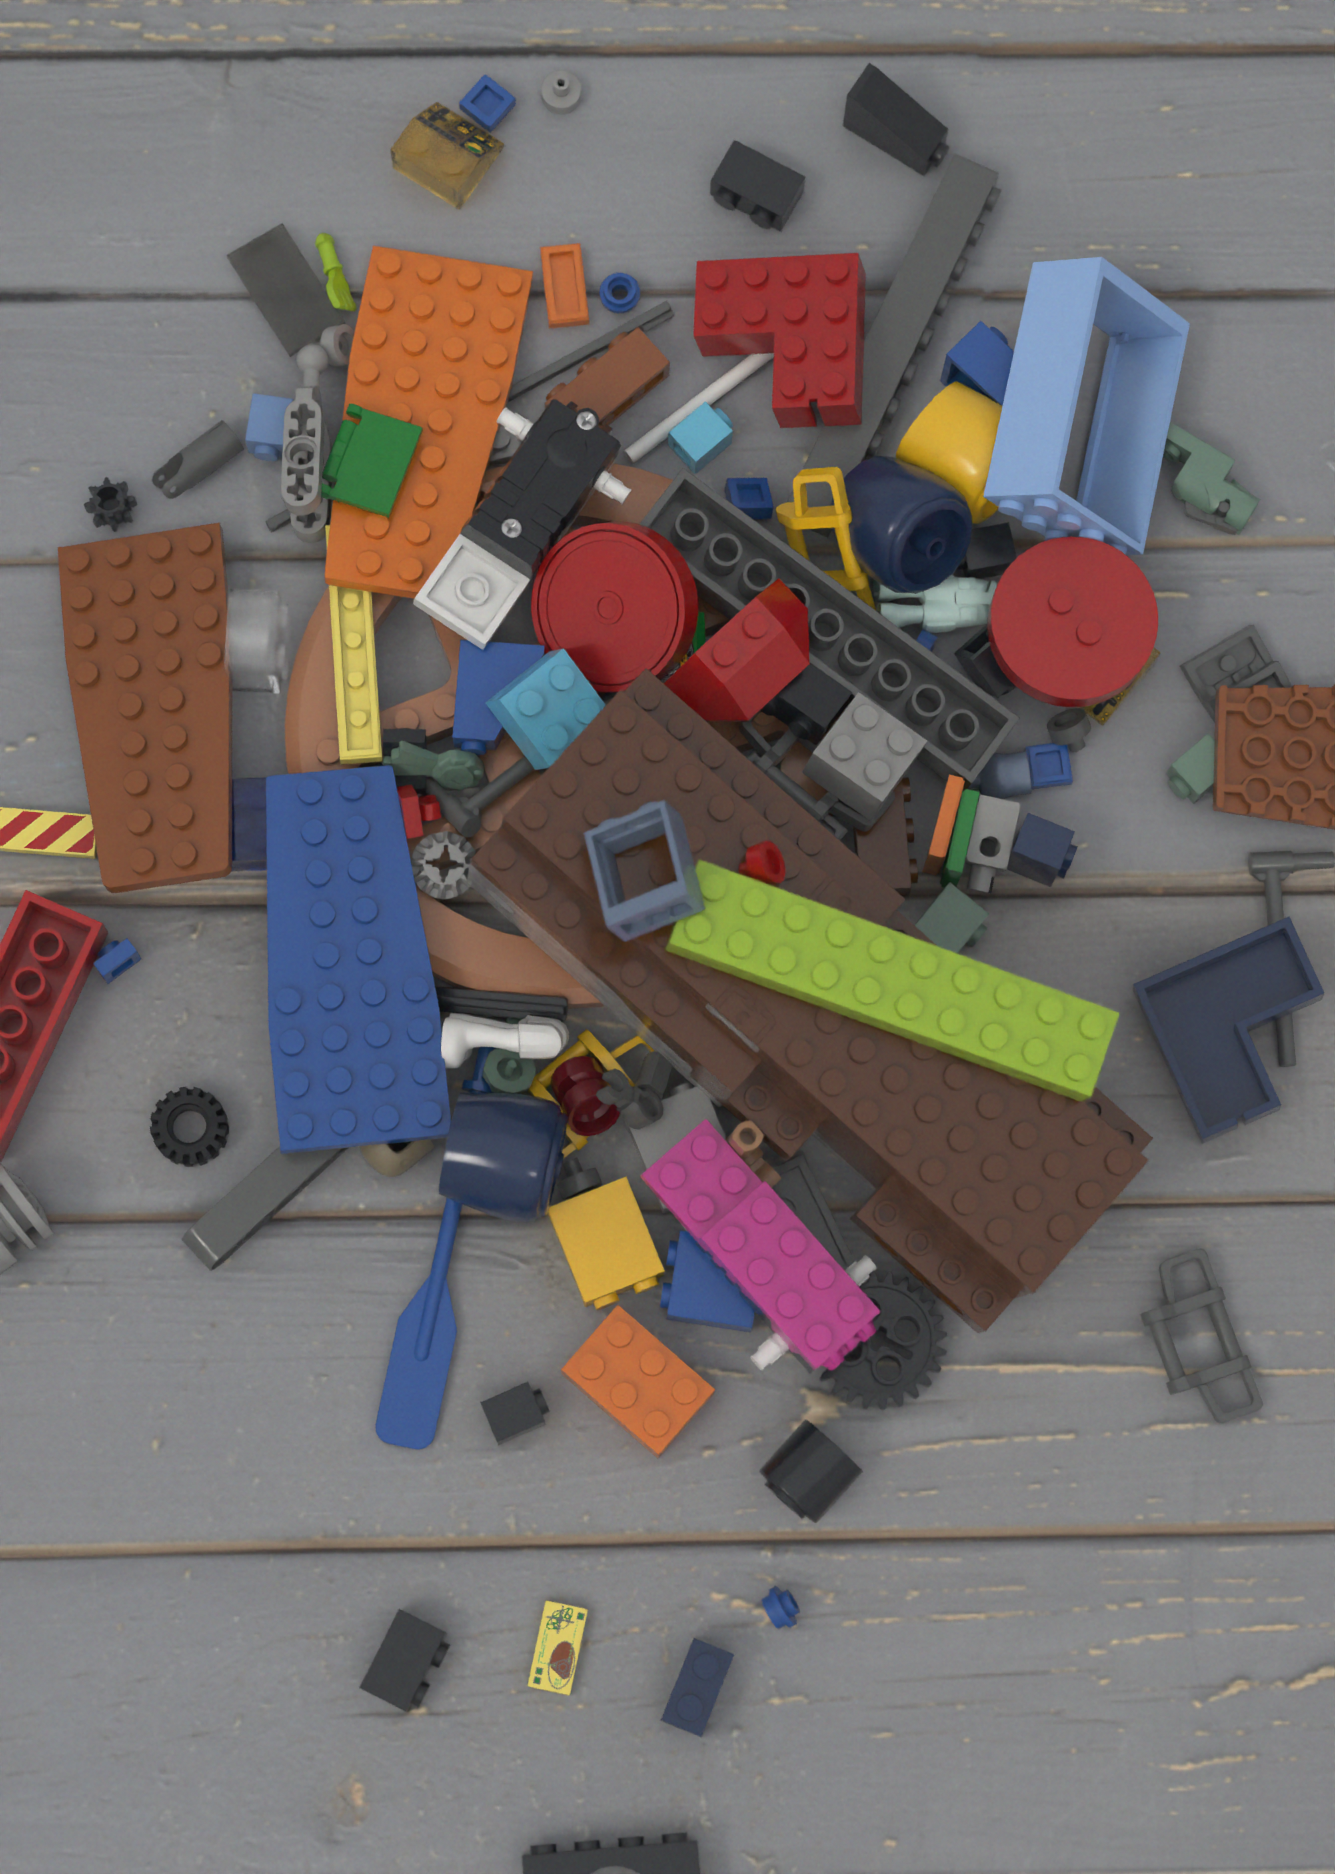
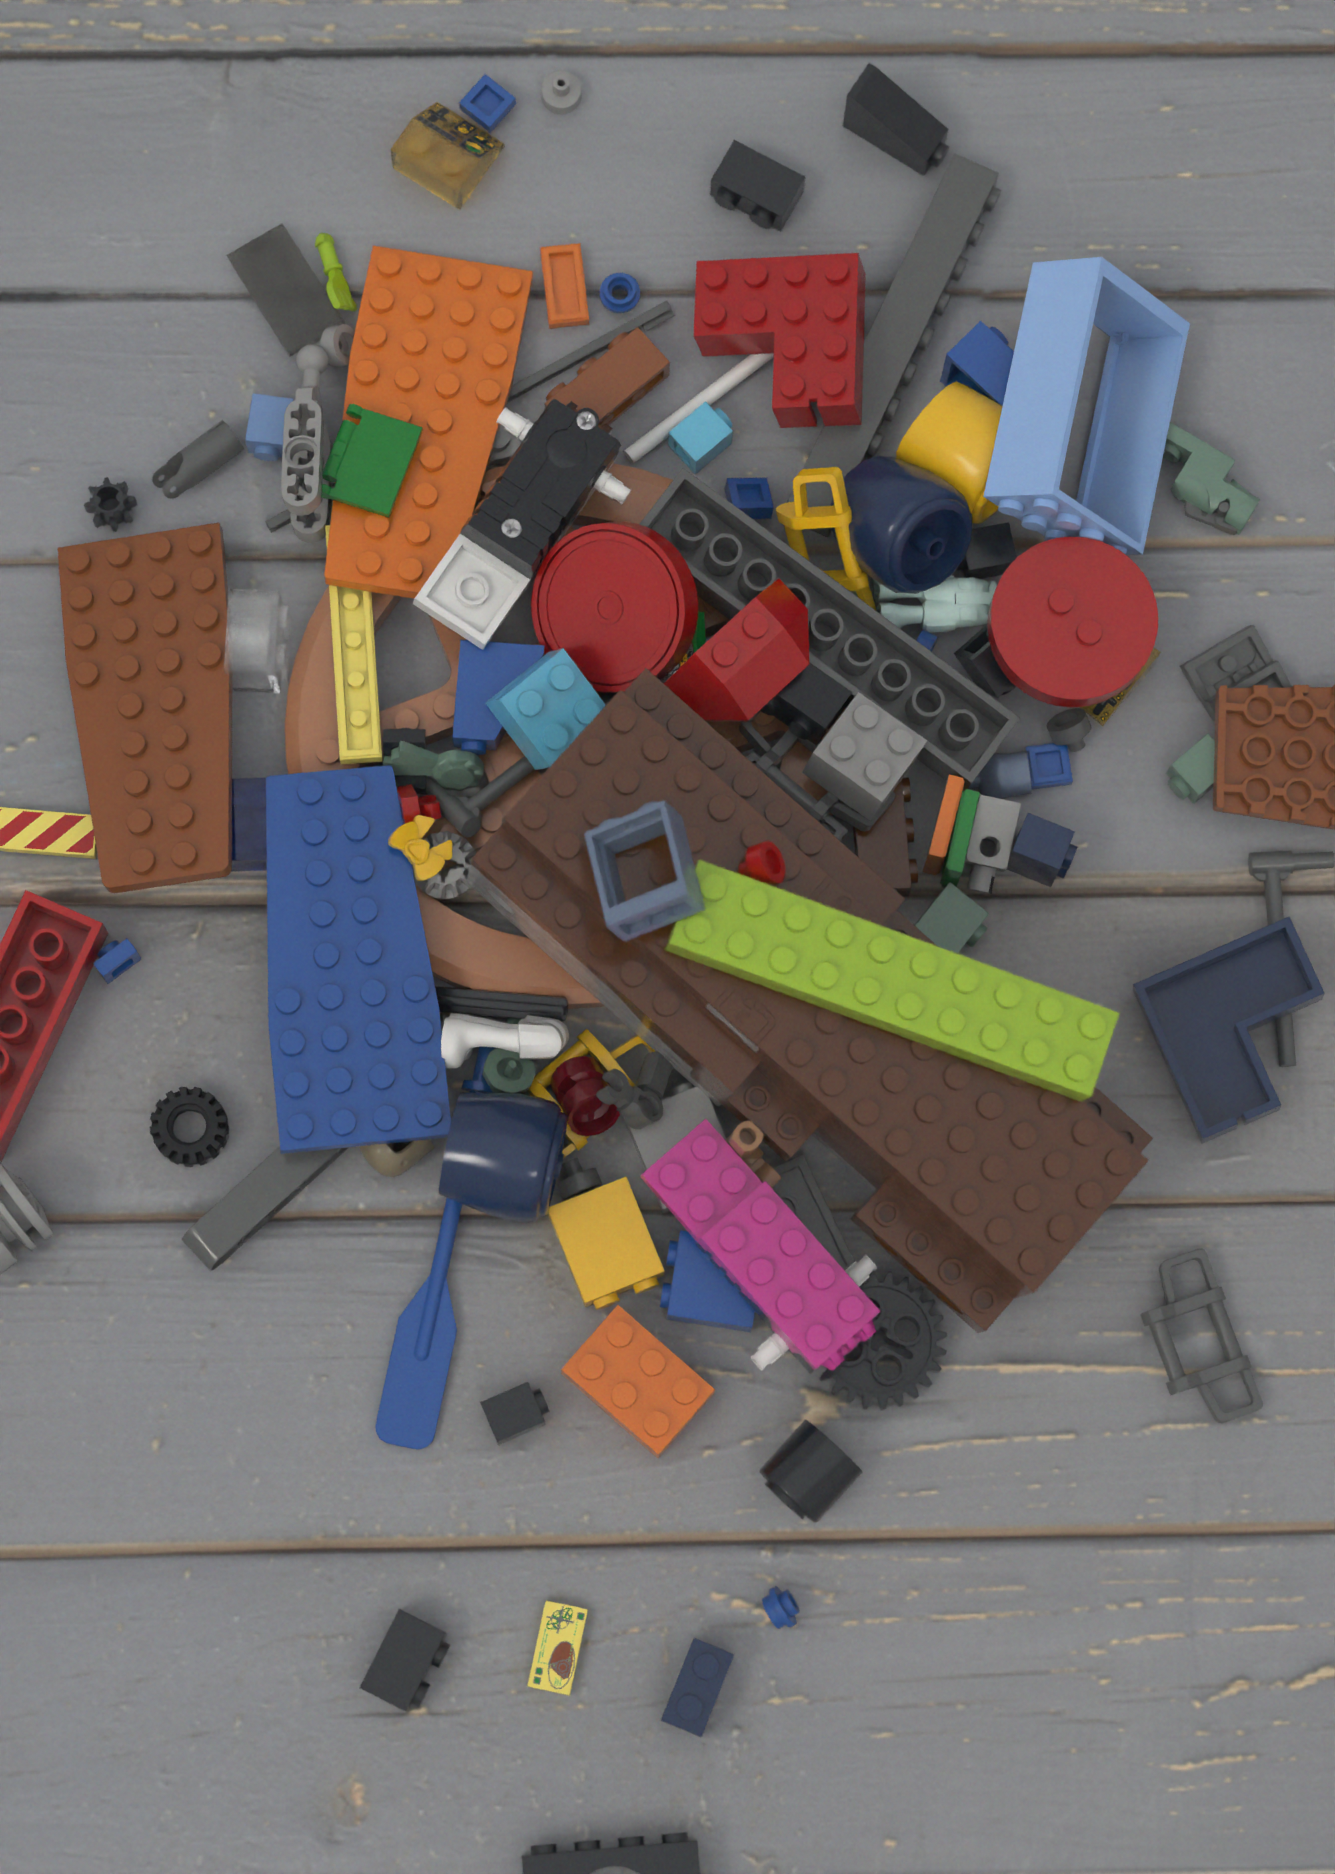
(409, 840): none -> yellow piece

